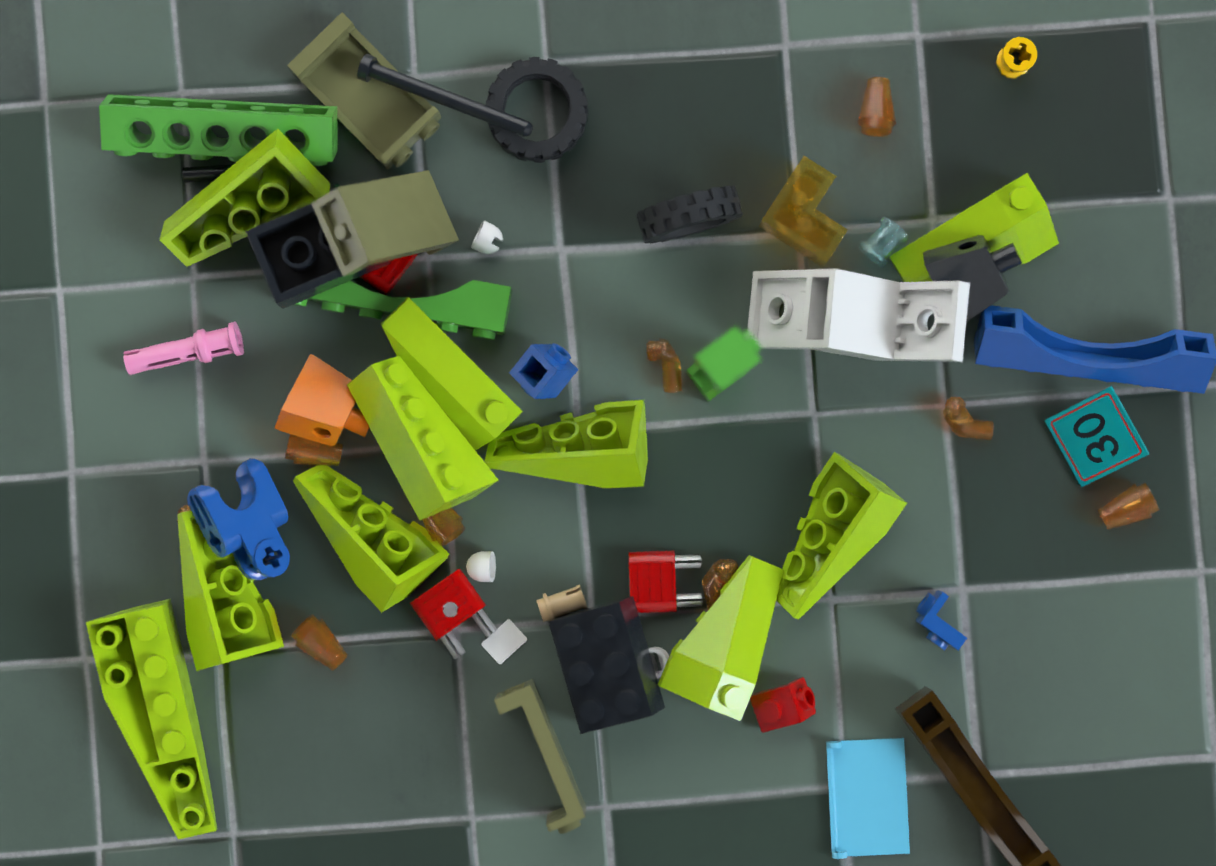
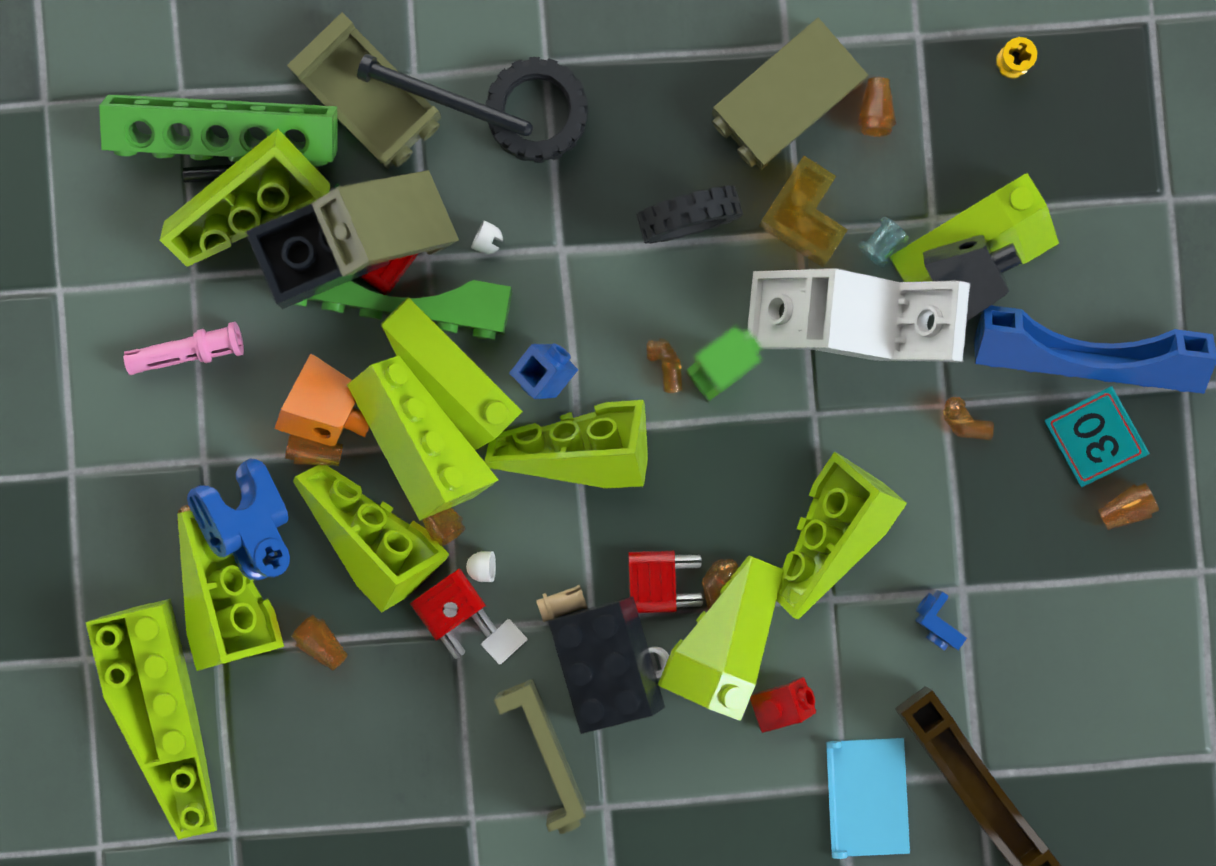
(787, 94): none -> olive panel

